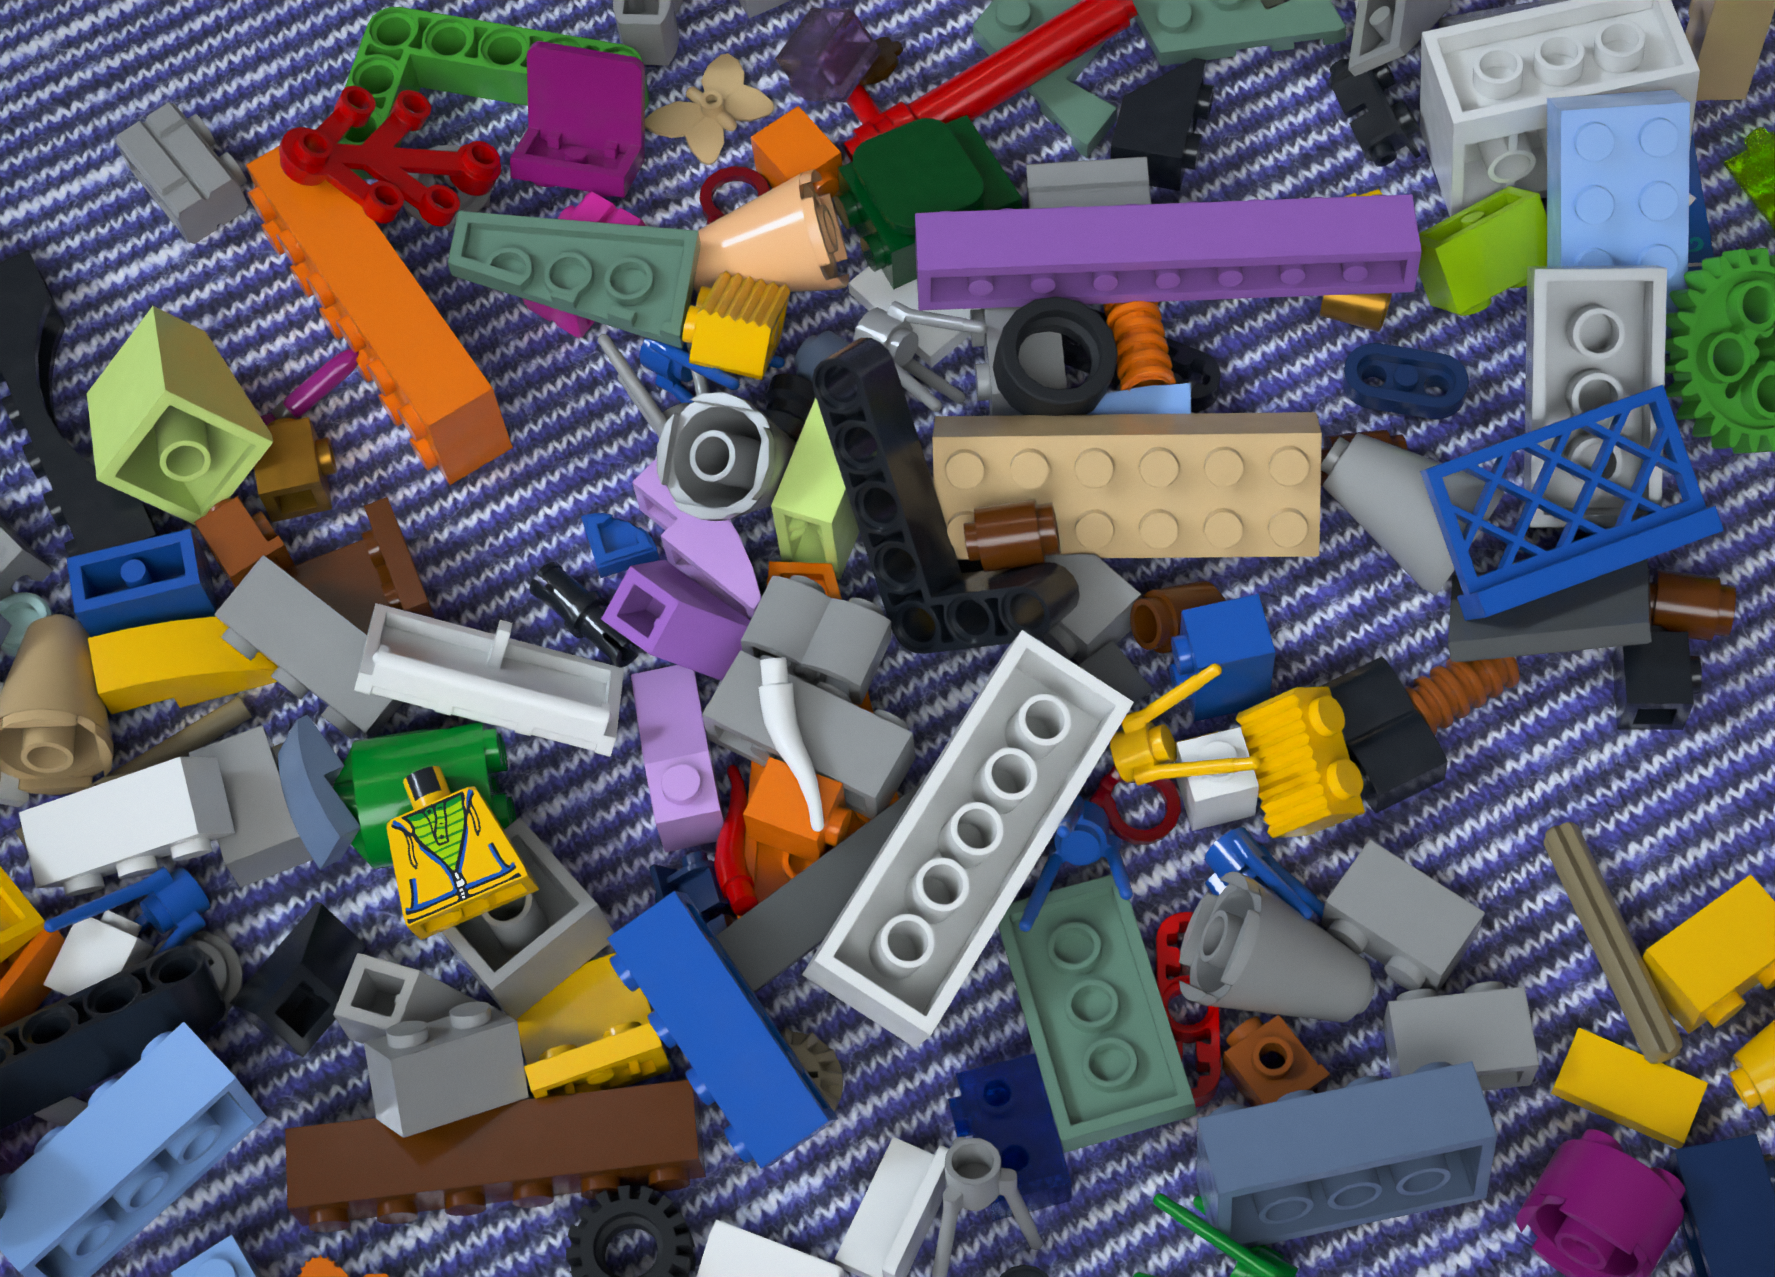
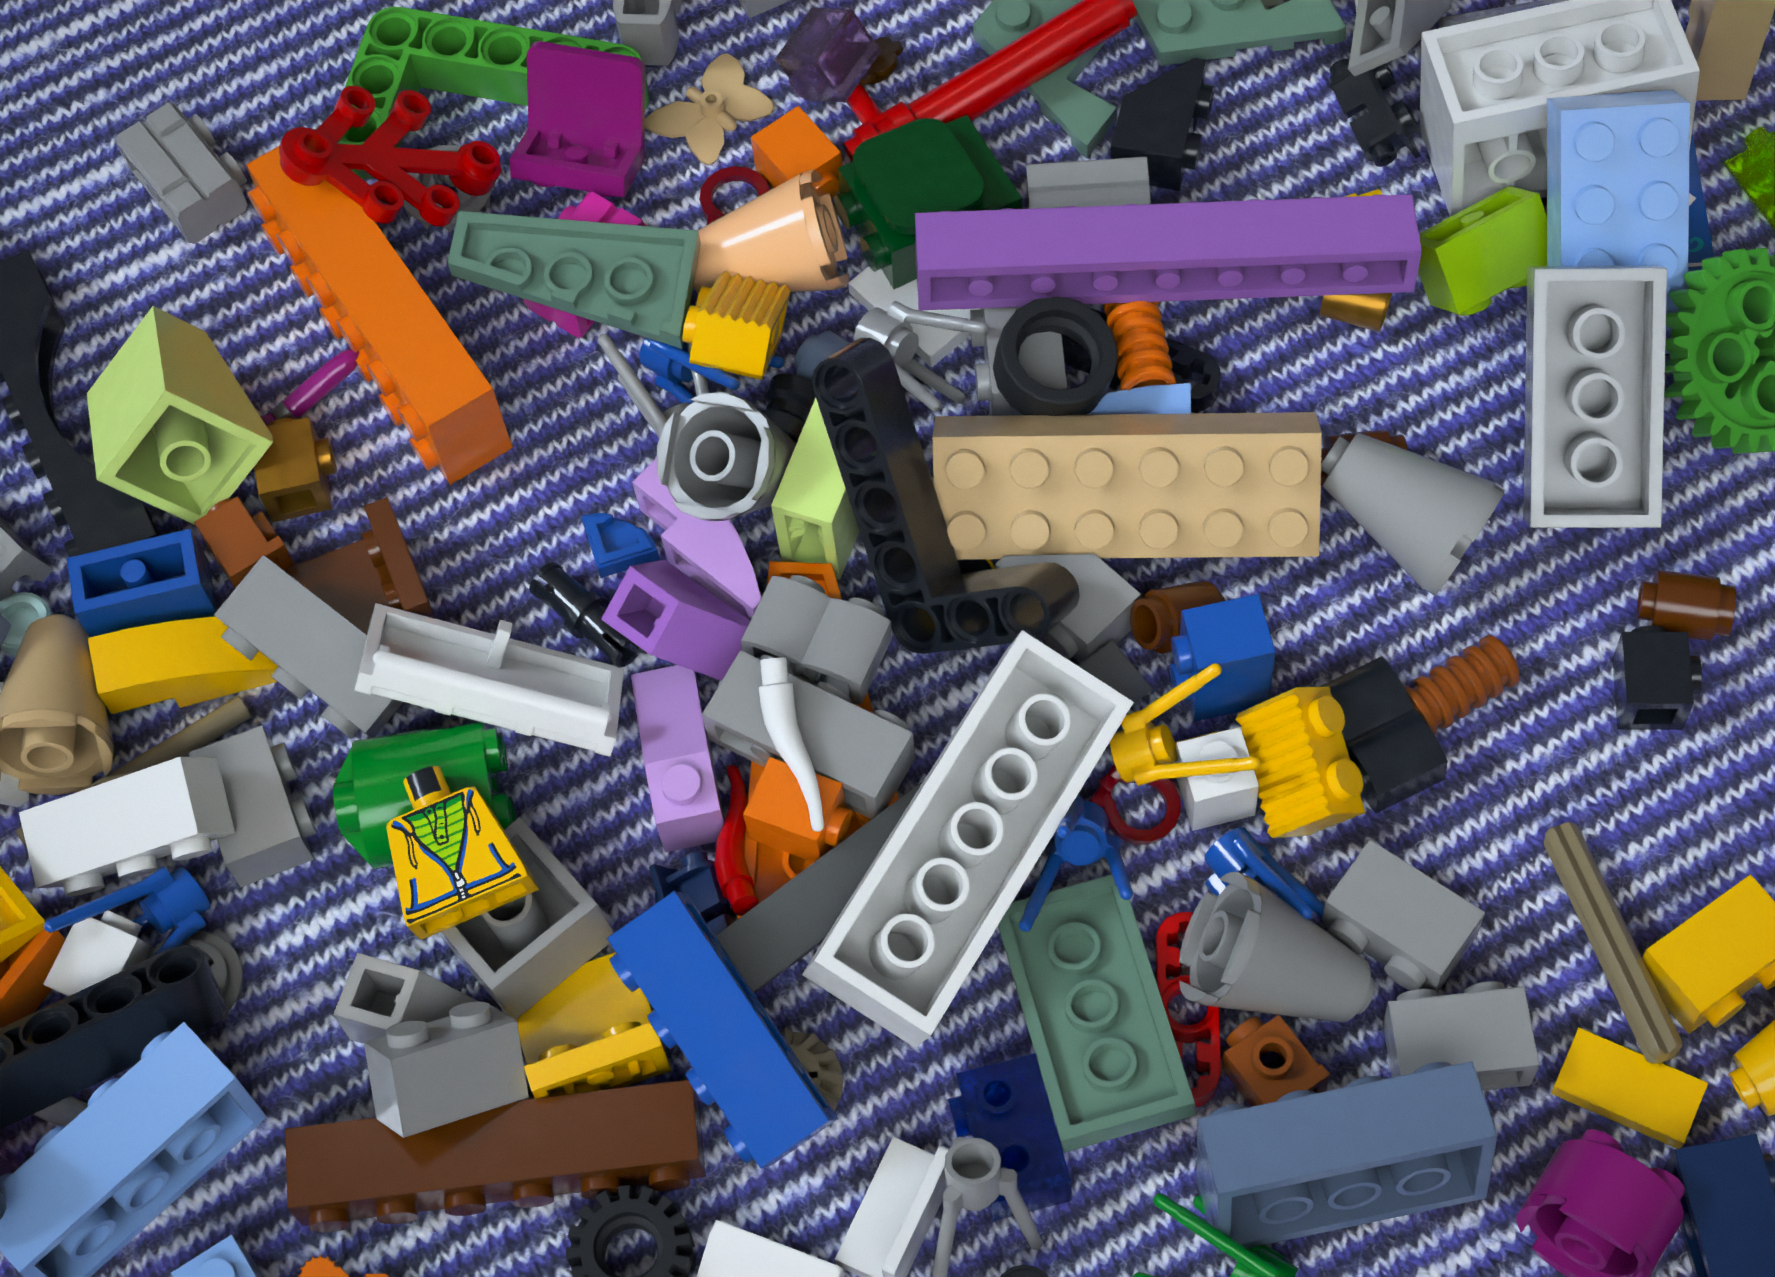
(301, 982): black slope -> none
(307, 776): sand blue slope -> none
(1012, 535): reddish brown brick -> none
(1405, 378): dark blue plate -> none
(1586, 616): dark grey tile -> none
(1588, 556): blue fence -> none

